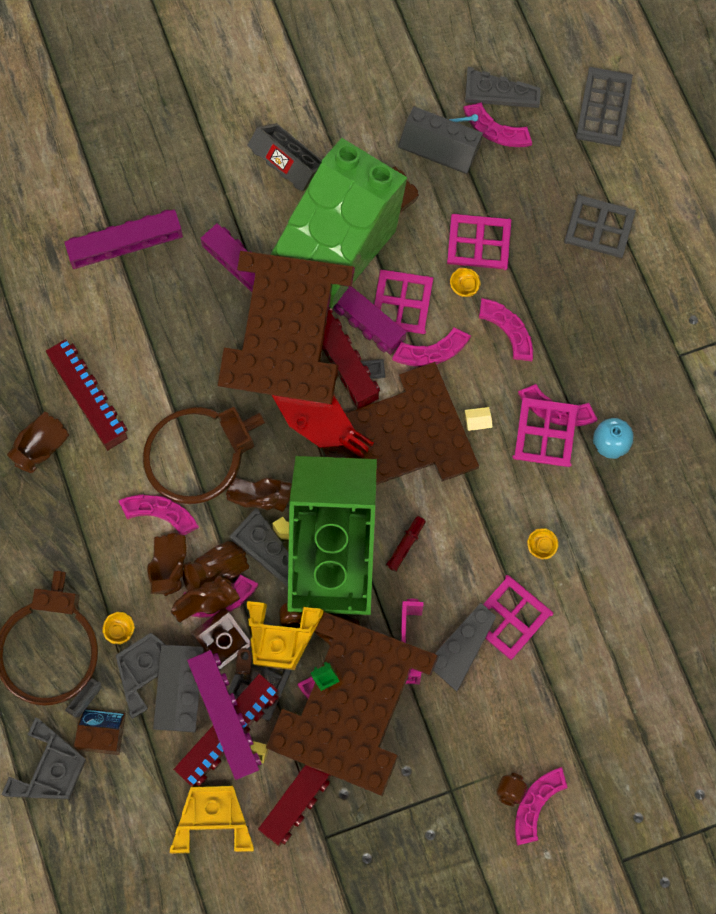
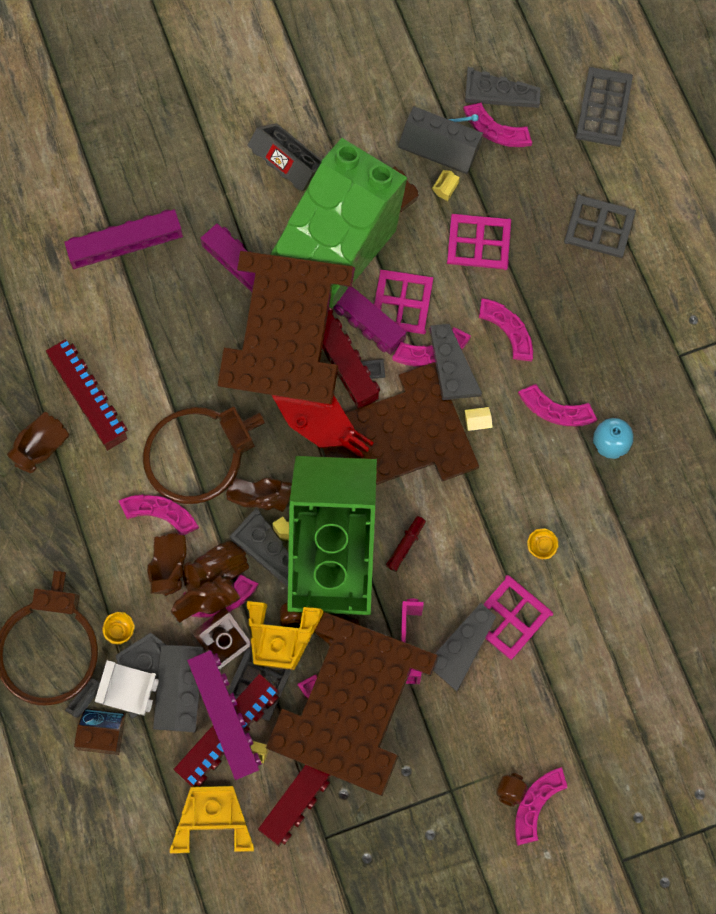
(56, 771): dark grey wing -> none
(126, 688): none -> white panel
(243, 666): reddish brown piece -> none
(325, 676): green tile -> none
(446, 184): none -> light yellow piece
(452, 368): none -> dark grey wing
(465, 282): yellow hair -> none
(545, 432): dark pink window -> none

